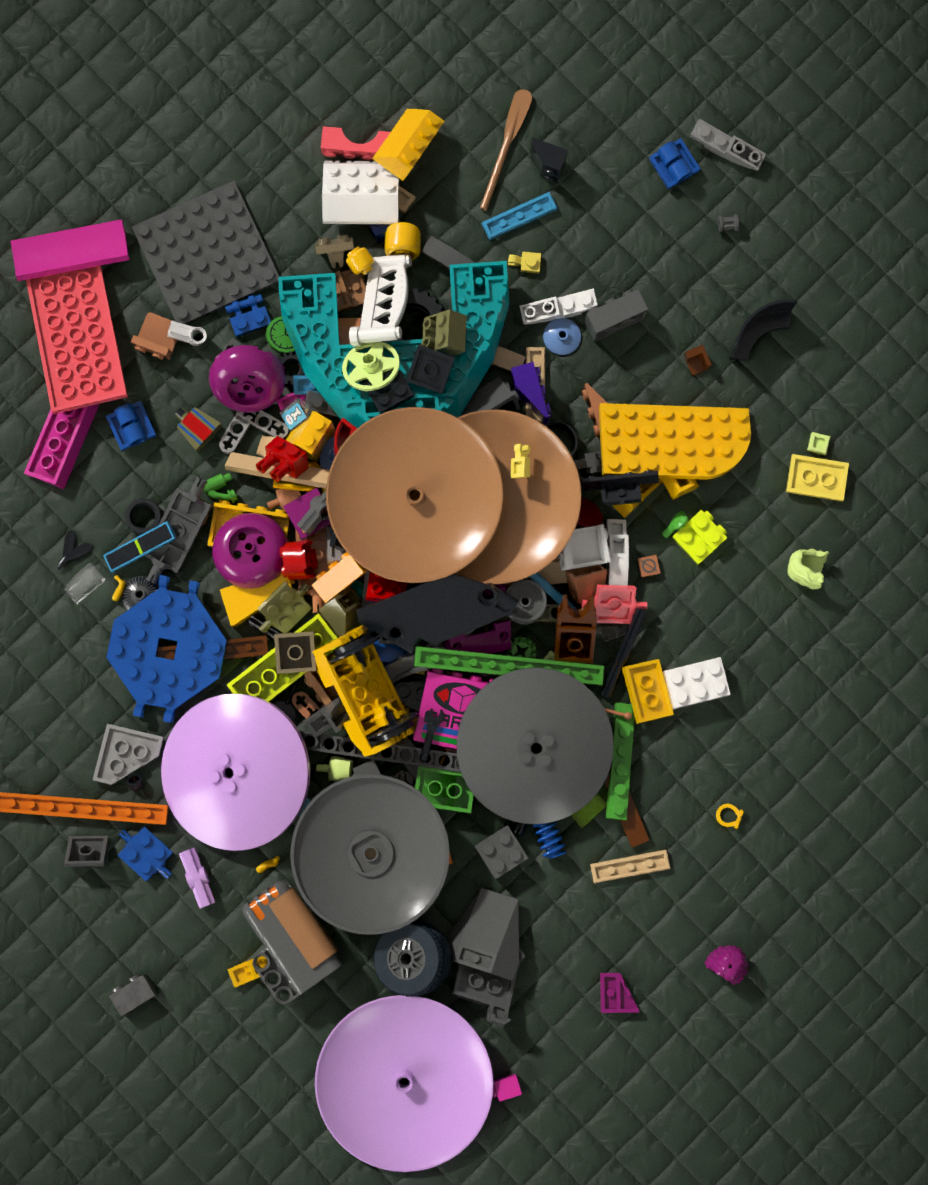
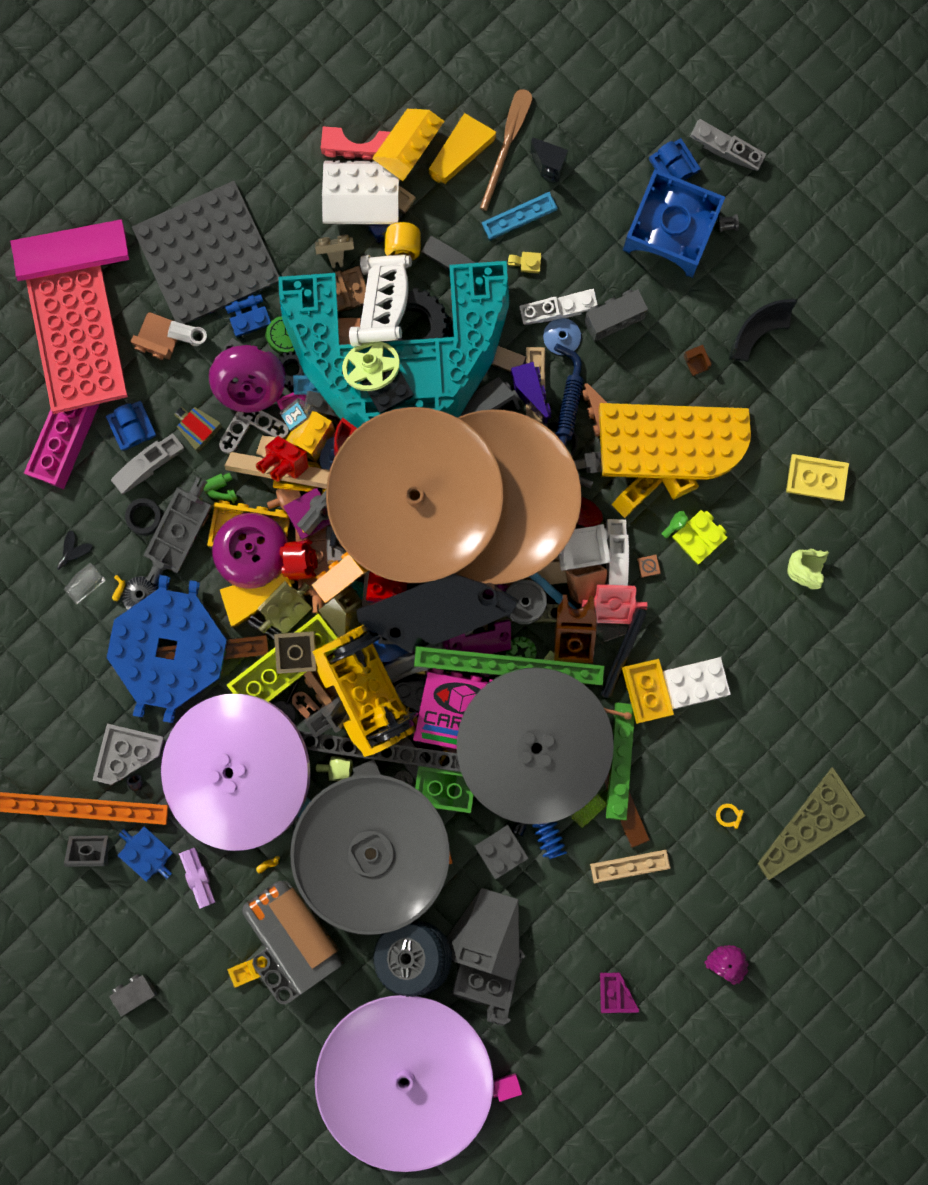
(140, 546): black tile -> none
(146, 462): none -> light grey slope
(360, 260): yellow head -> none
(430, 369): black plate -> none
(432, 724): black piece -> none
(445, 332): olive slope -> none
(461, 147): none -> yellow slope
(521, 463): light yellow plate -> none
(570, 398): none -> dark blue piece
(620, 488): black bracket -> none
(674, 221): none -> blue piece
(818, 443): yellowish green tile -> none
(818, 820): none -> olive wing

